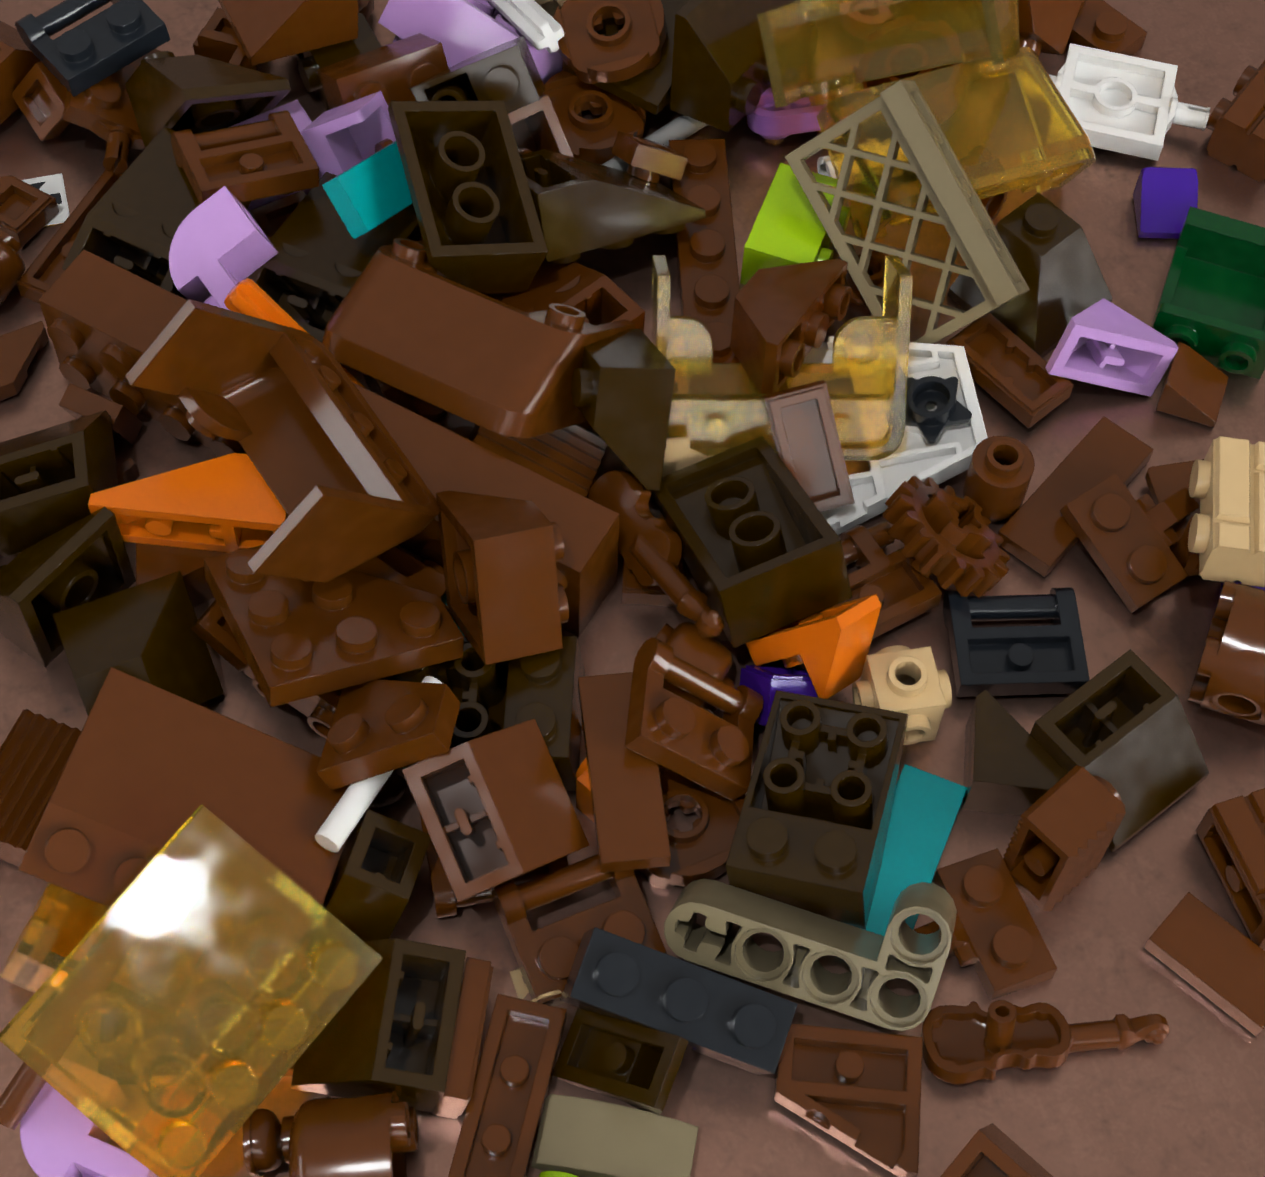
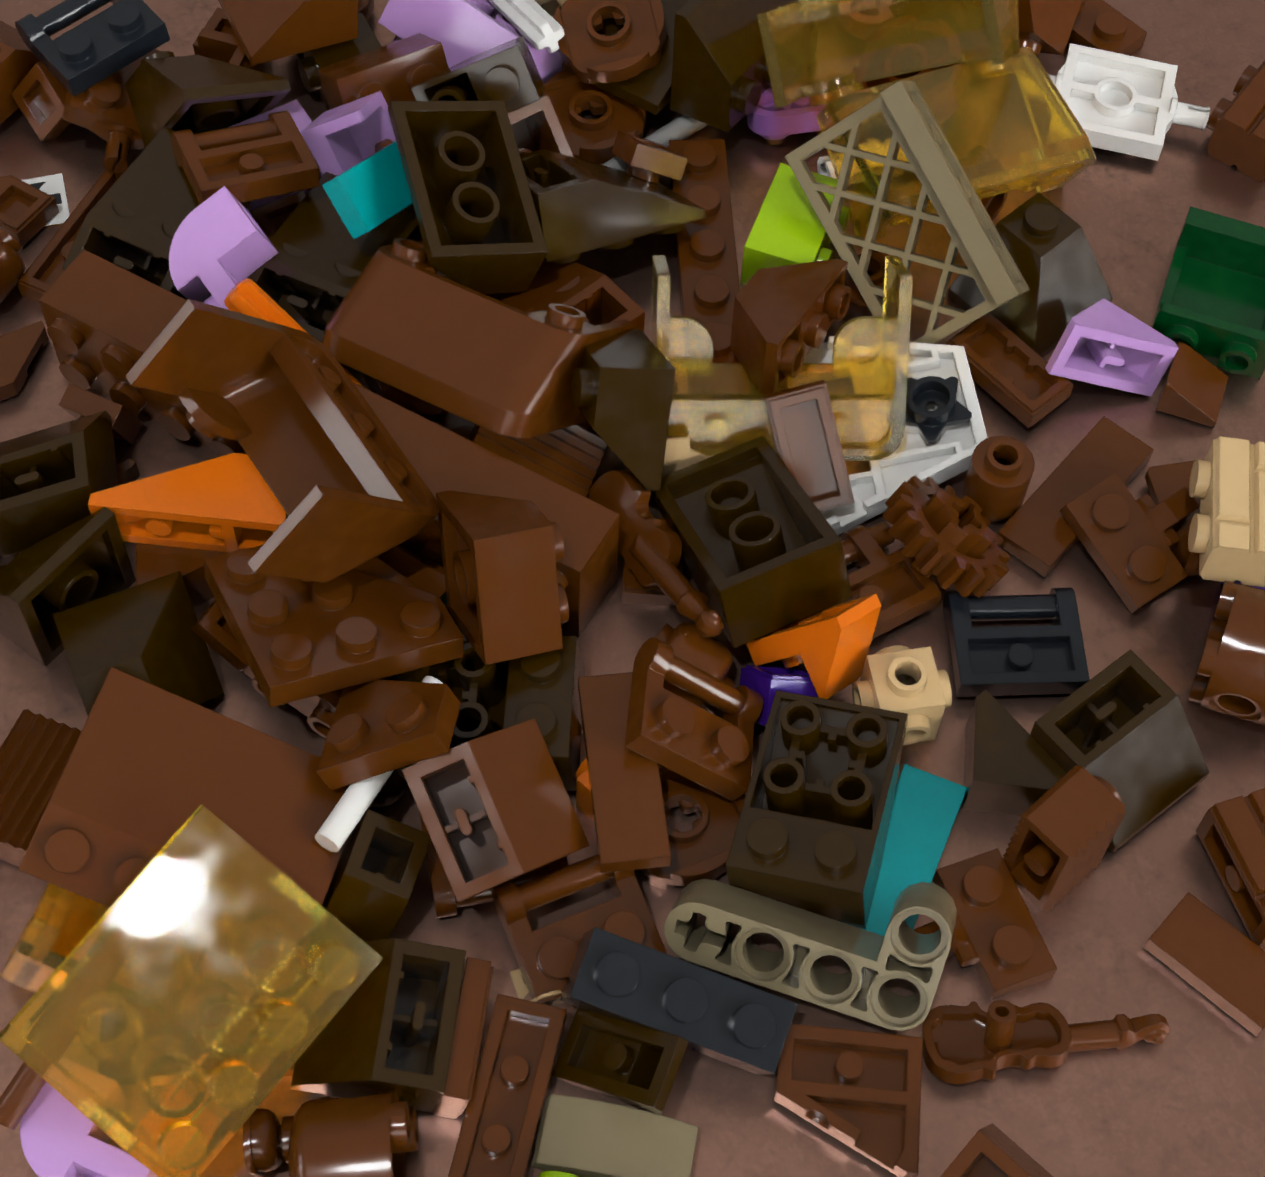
(1163, 200): dark purple slope -> none

